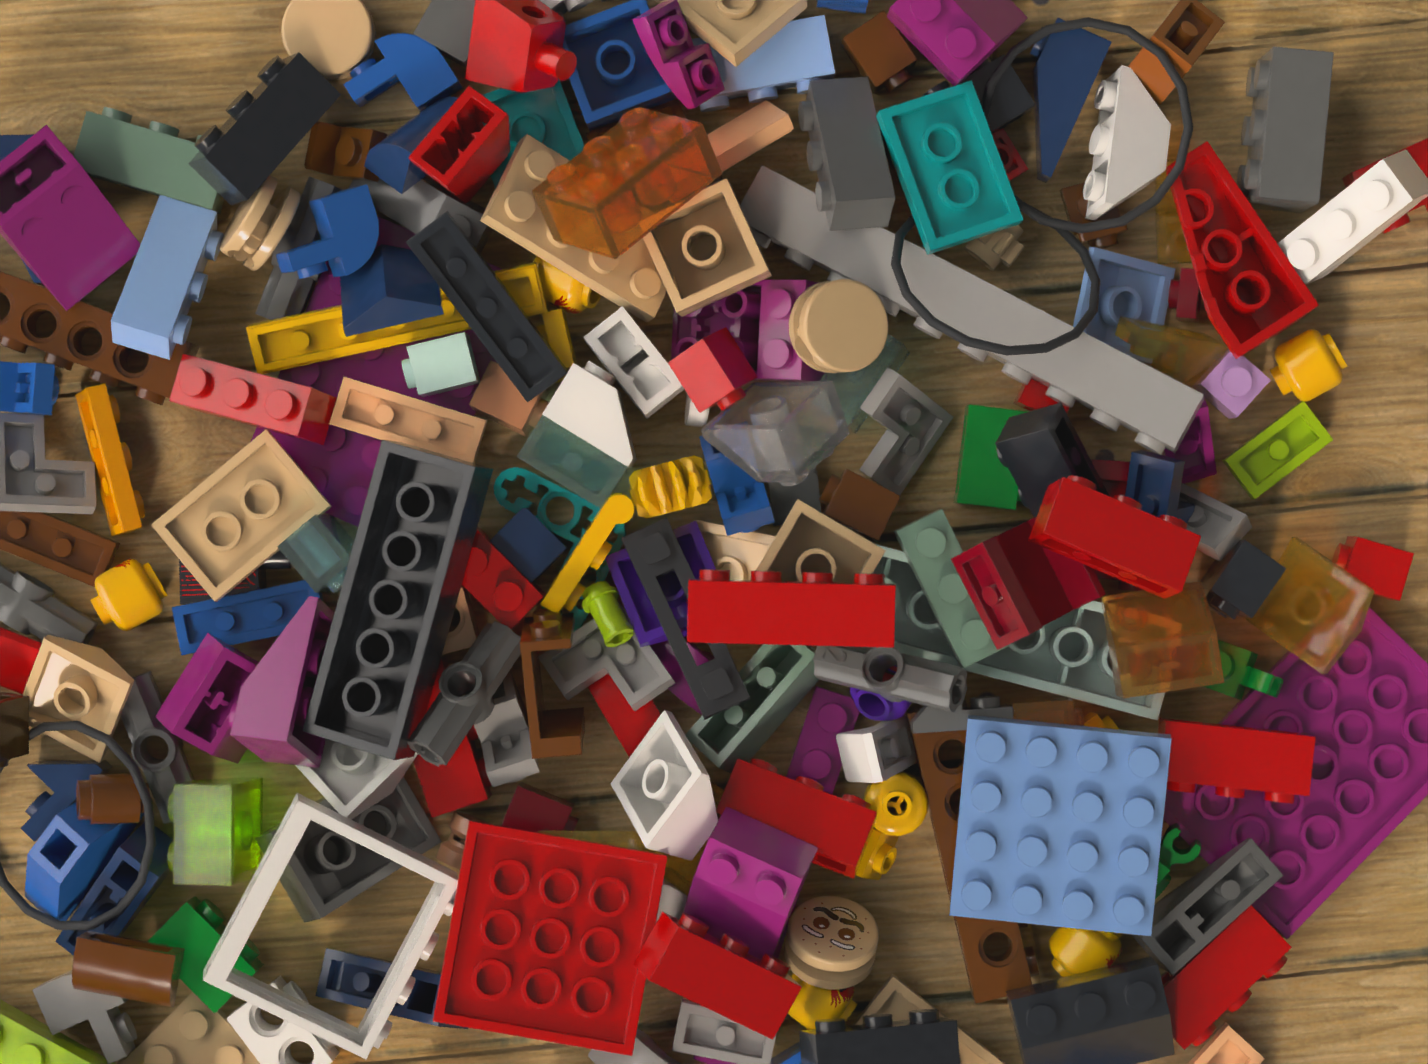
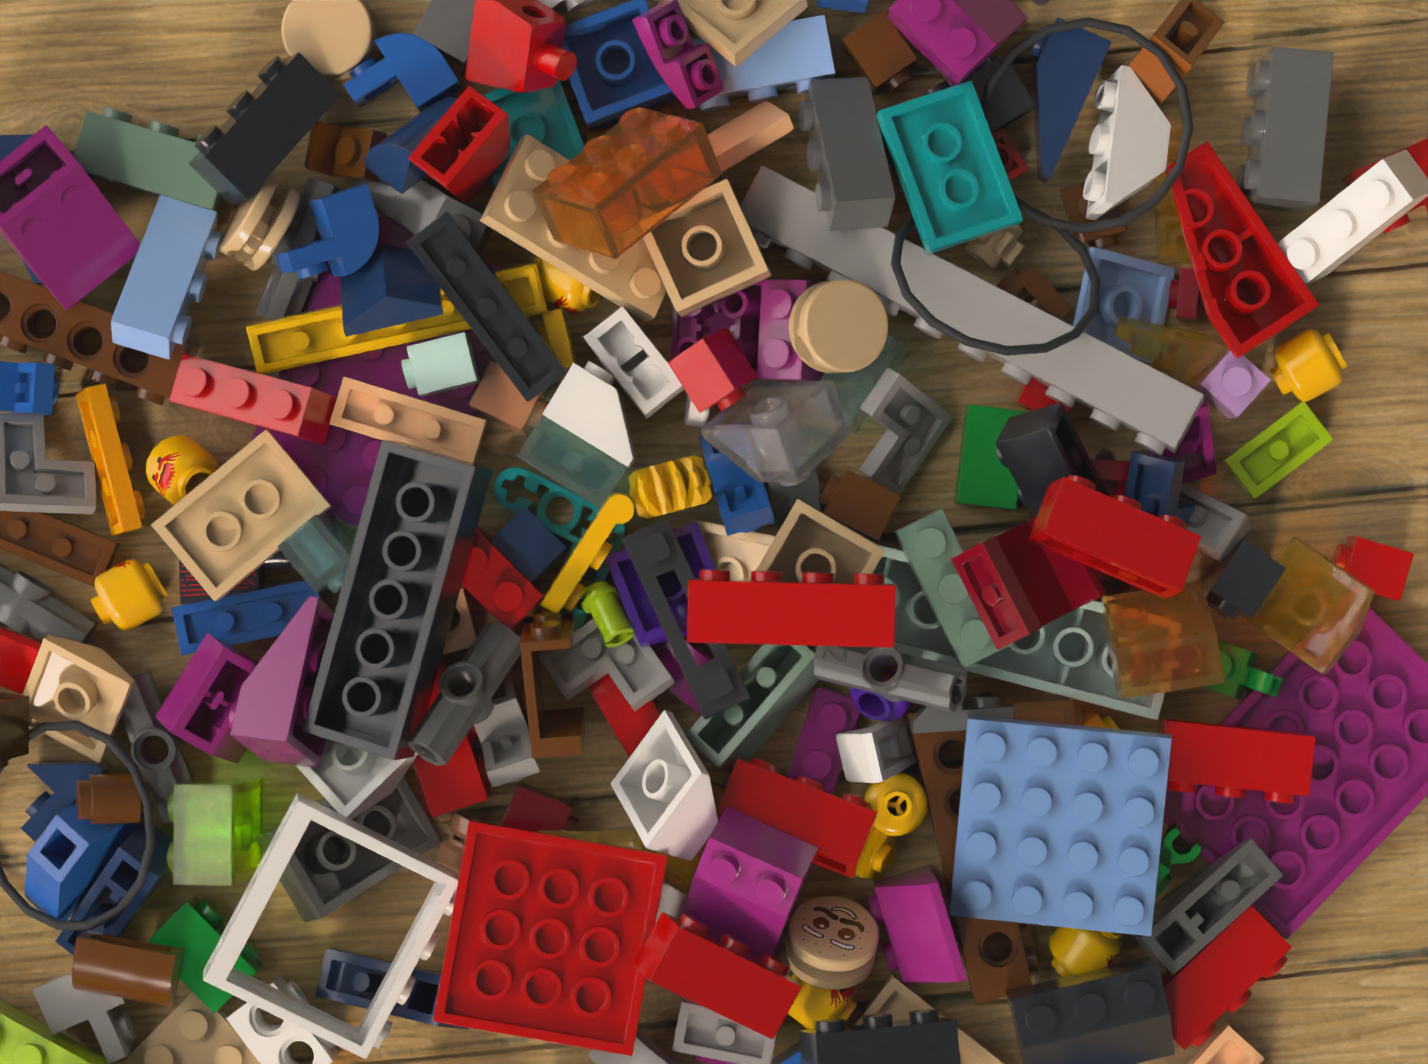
(179, 466): none -> yellow head
(917, 926): none -> magenta slope
(1038, 291): none -> reddish brown bracket

